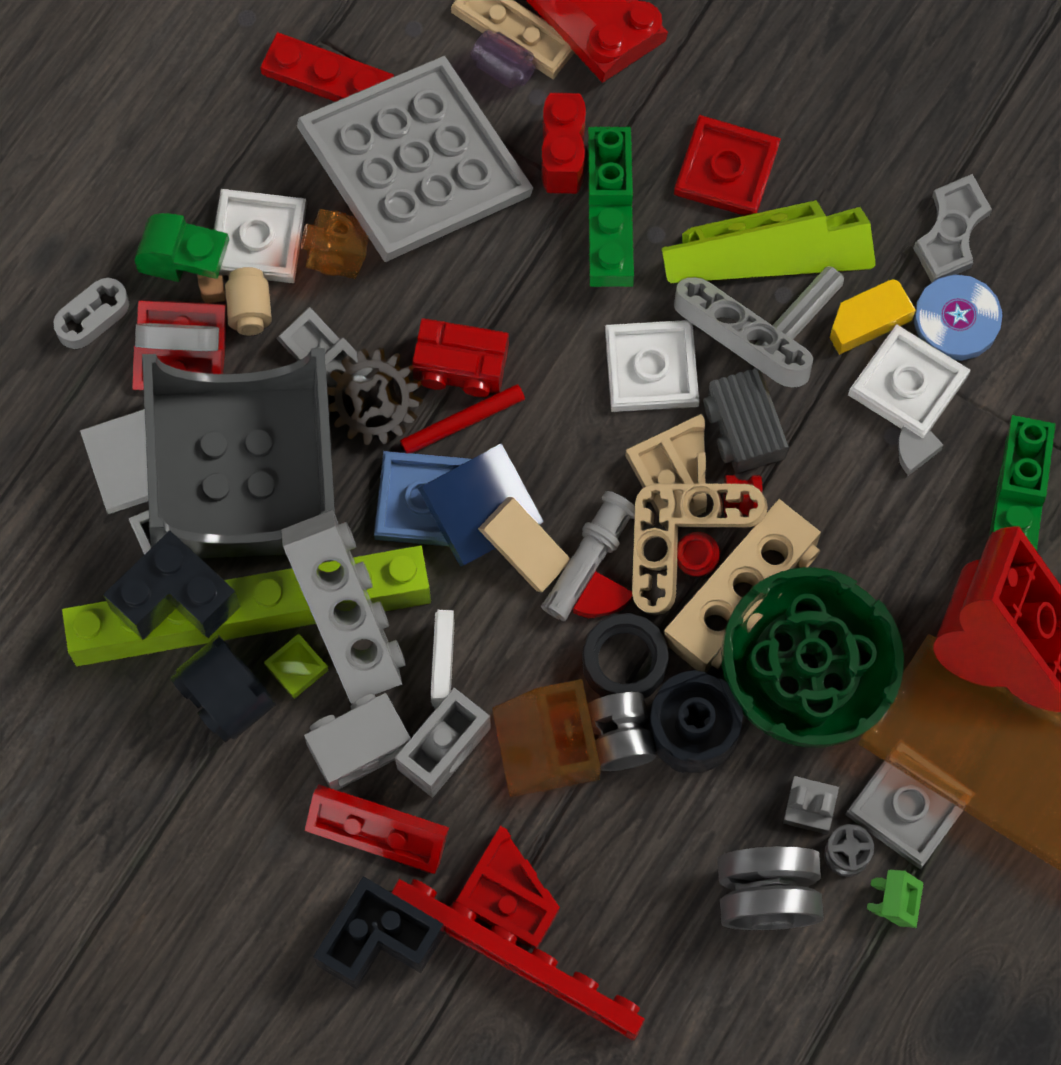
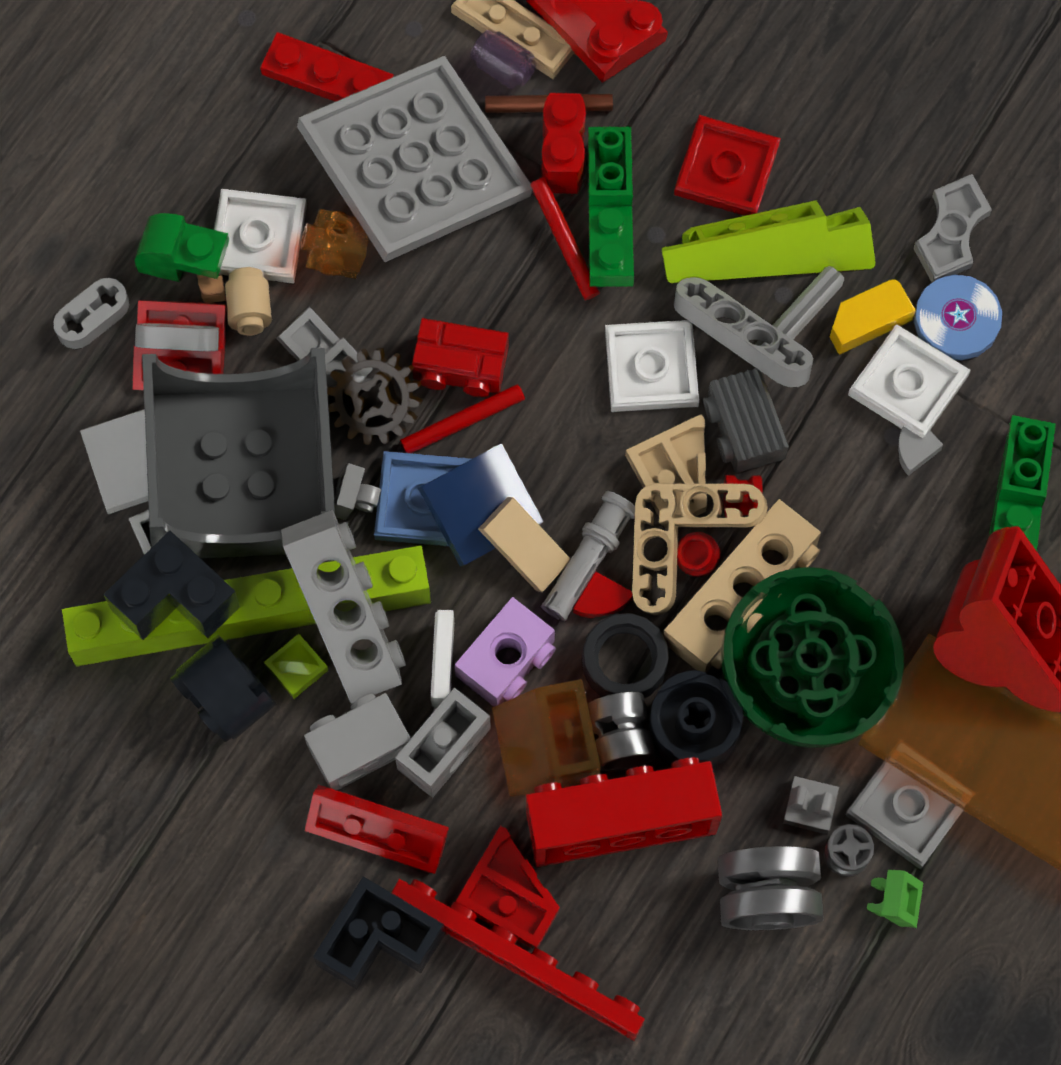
(352, 493): none -> light grey tile
(511, 628): none -> lavender brick
(536, 103): none -> copper bar
(564, 237): none -> red bar
(623, 812): none -> red brick

